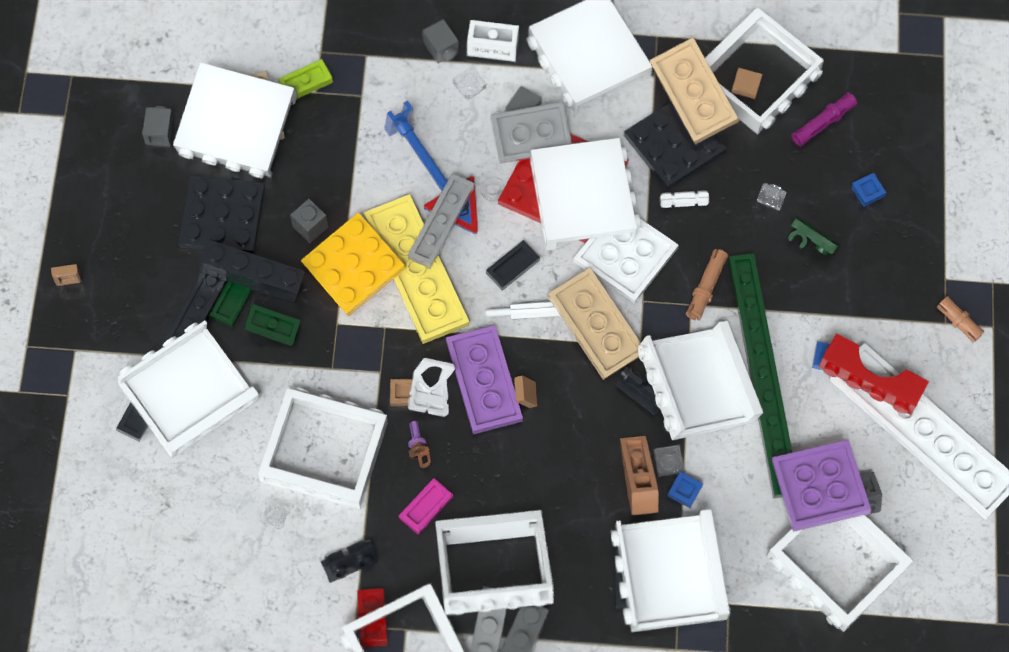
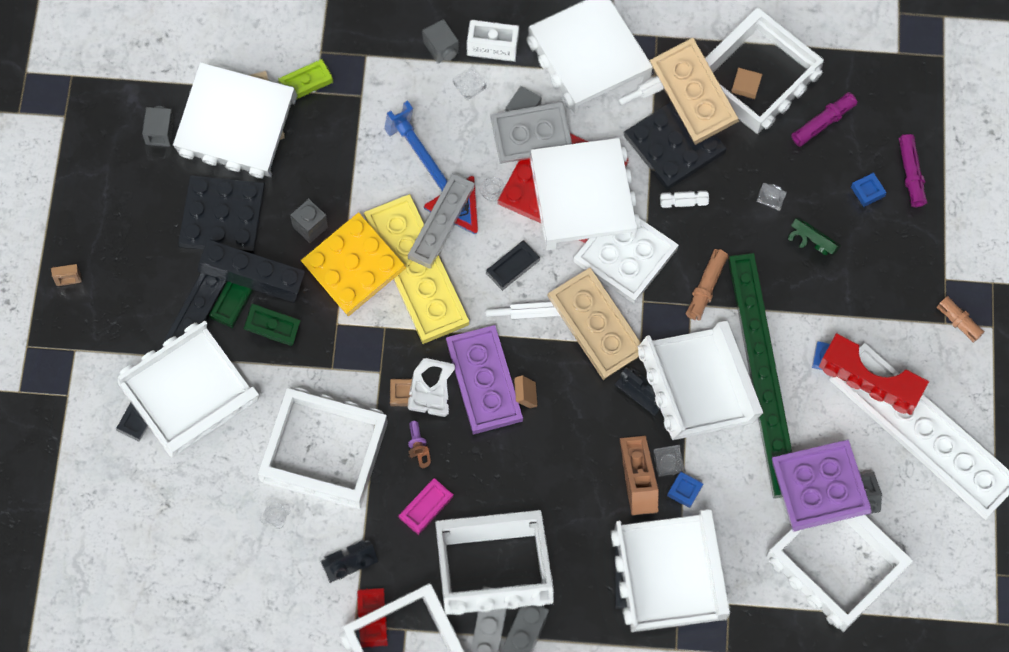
(644, 90): none -> white axle
(914, 179): none -> magenta pin

